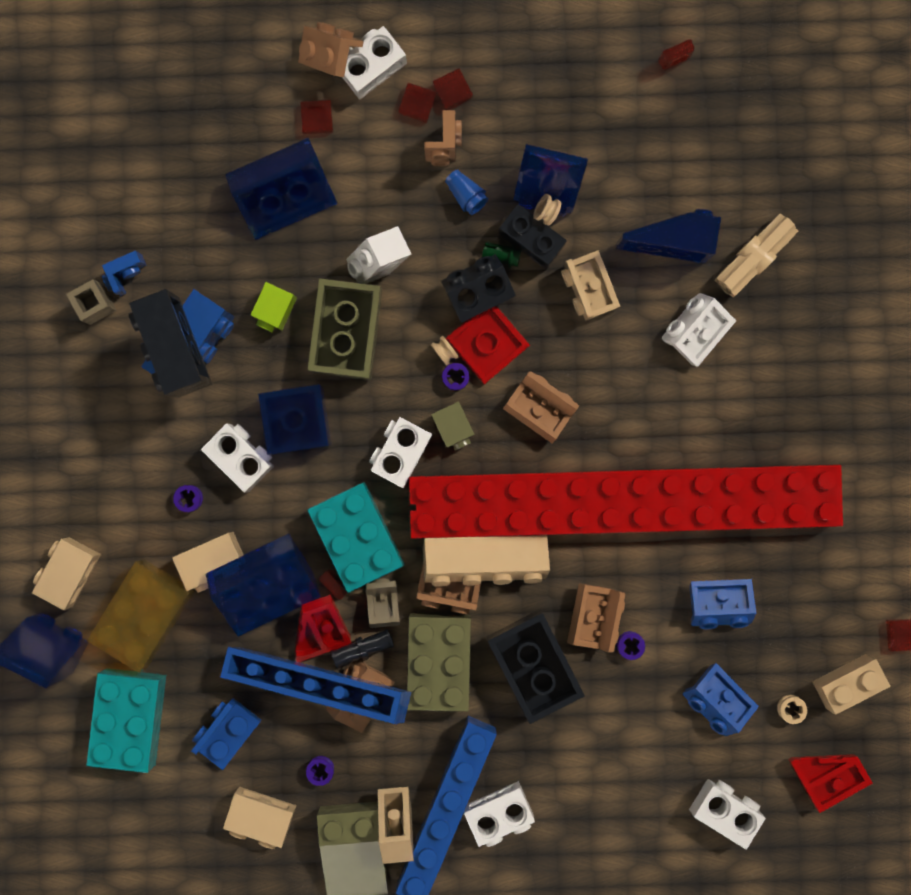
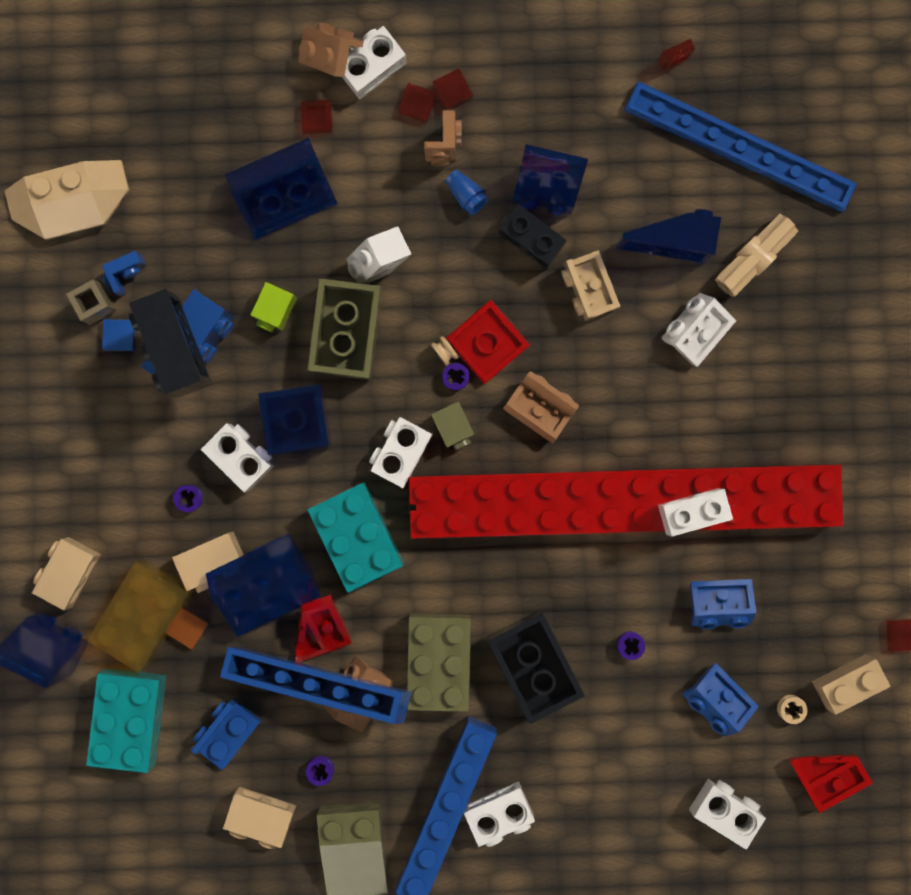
(68, 197): none -> tan wedge
(118, 335): none -> blue tile
(188, 628): none -> dark orange tile
(333, 584): clear red tile -> none
(362, 648): black pin -> none
(382, 603): dark tan bracket -> none
(395, 825): tan brick -> none
(459, 596): medium nougat bracket -> none
(480, 295): black brick -> none
(485, 559): tan brick -> none
(507, 255): dark green pin -> none
(547, 209): tan bush -> none
(596, 617): medium nougat bracket -> none
(695, 512): none -> white brick
(740, 147): none -> blue tile

